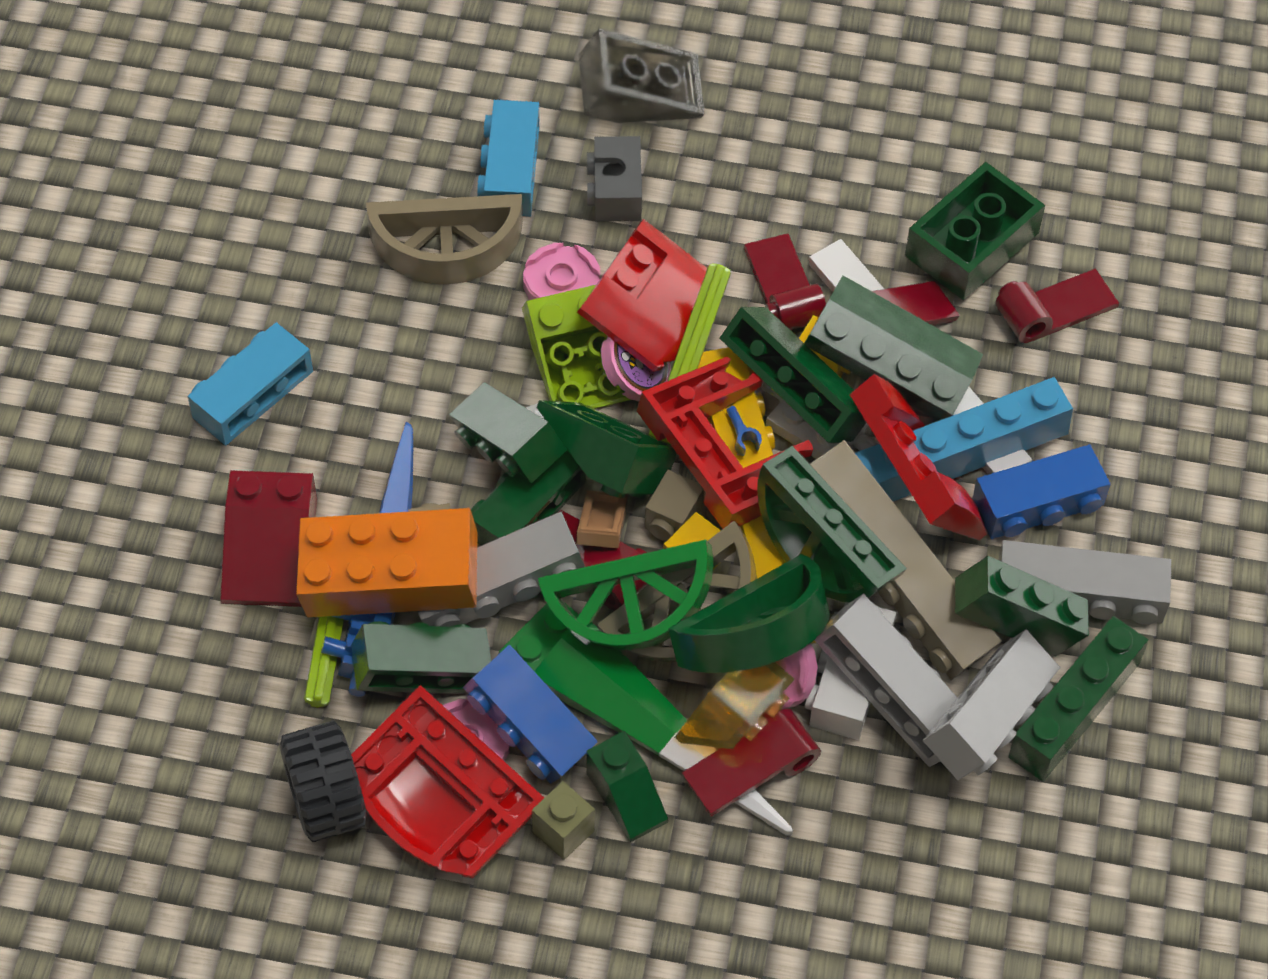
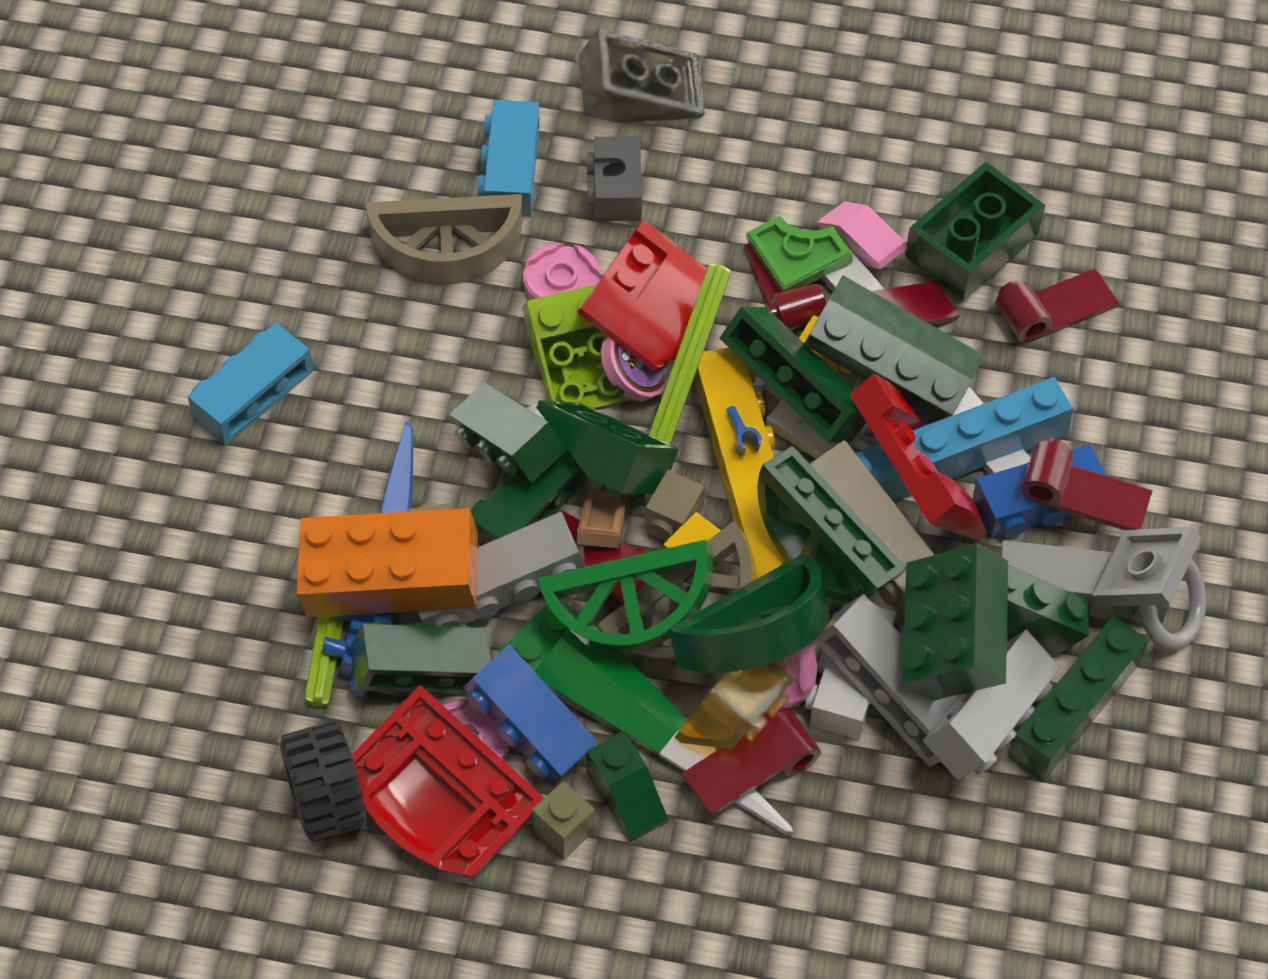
(264, 536): dark red slope -> none
(680, 414): red wedge -> none
(797, 255): none -> bright green tile
(865, 234): none -> bright pink slope
(955, 622): none -> dark green brick
(1099, 498): none -> dark red door
(1148, 572): none -> light grey tile

